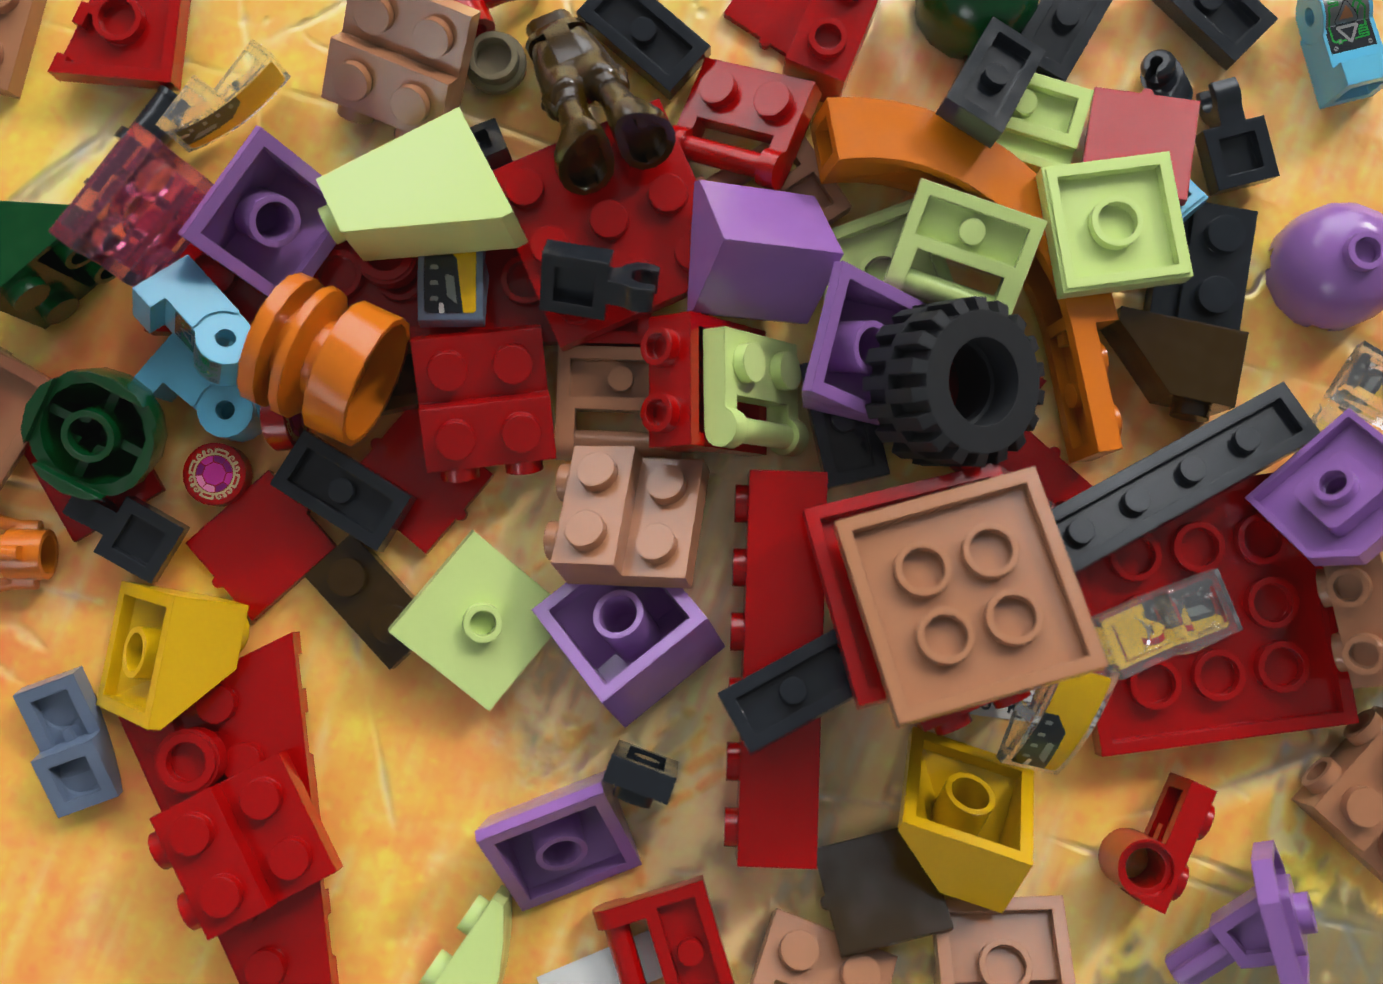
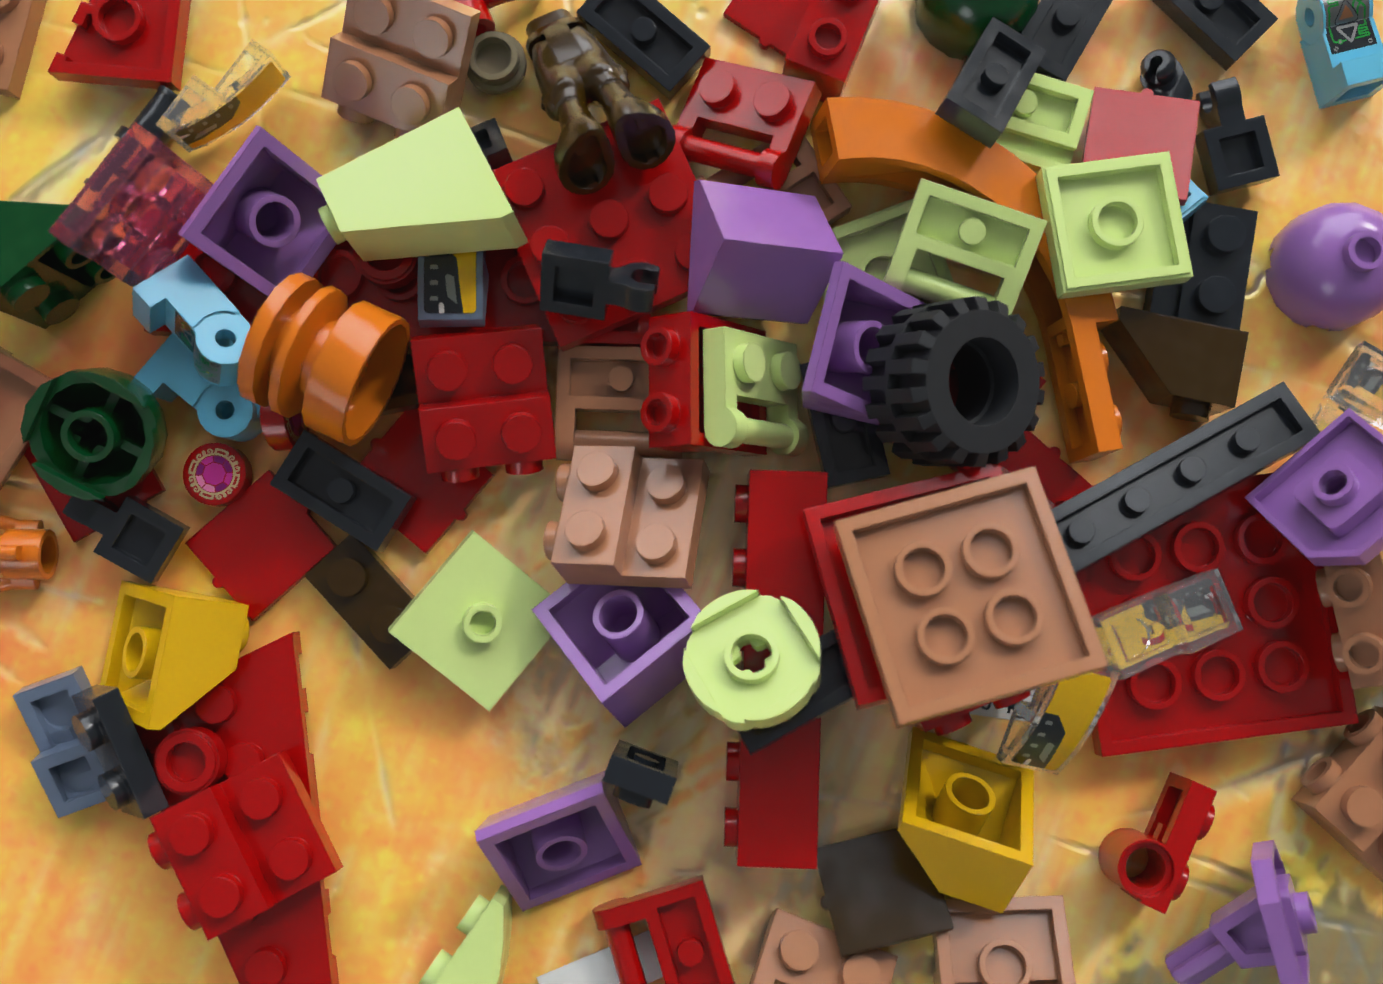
(108, 729): none -> black plate
(743, 697): none -> yellowish green plate

